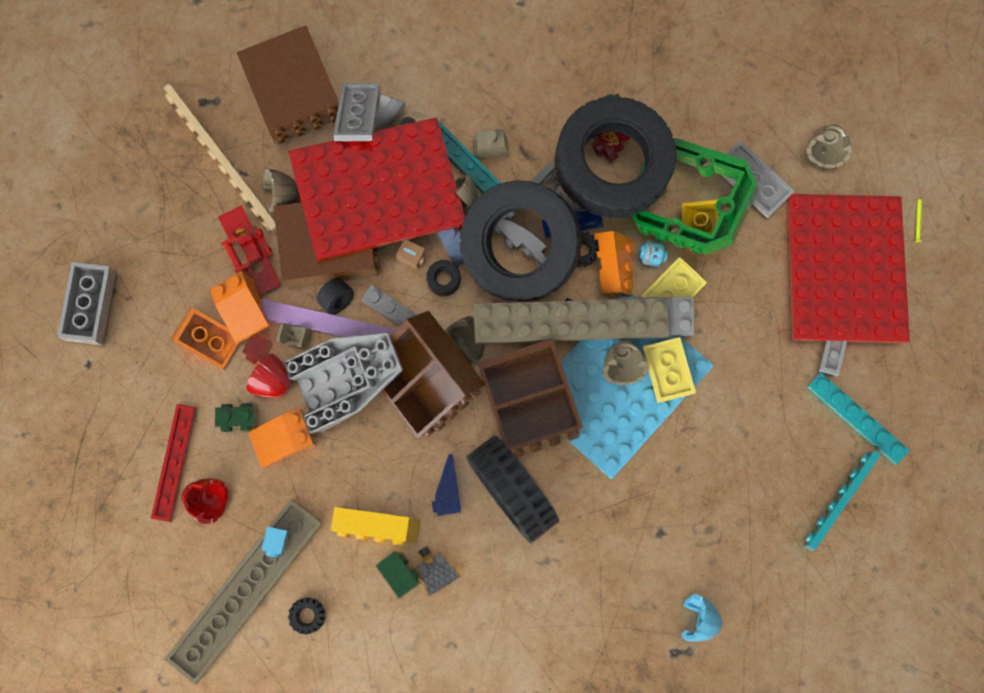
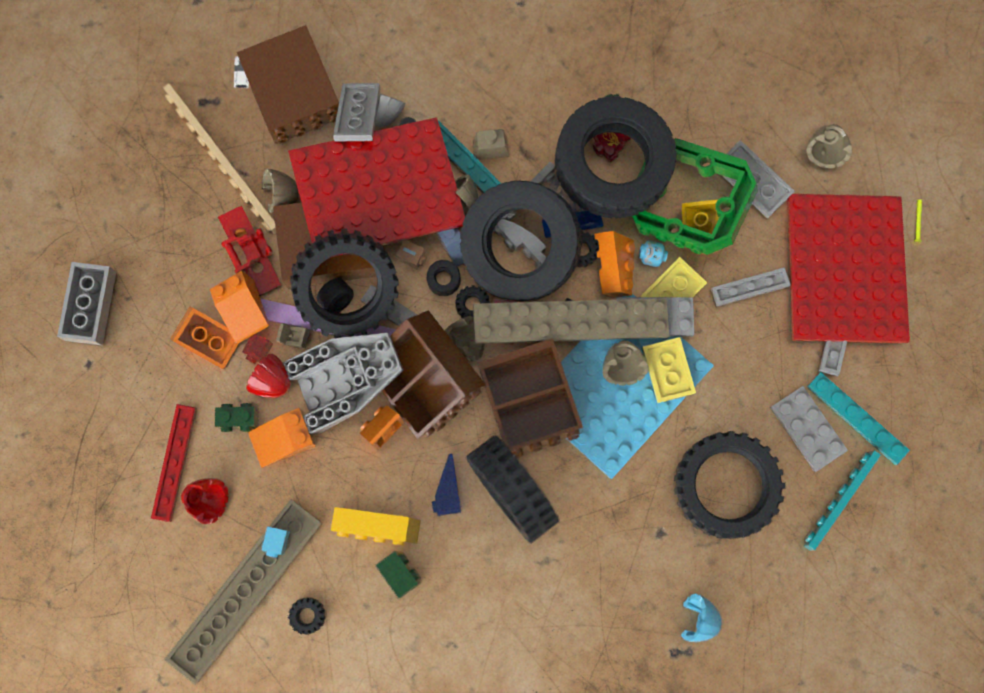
(240, 78): none -> white sticker
(354, 321): none -> black tyre
(381, 427): none -> orange slope
(435, 571): torso -> none
(465, 294): none -> black tyre
(750, 287): none -> light grey plate
(762, 460): none -> black tyre
(809, 429): none -> light grey plate

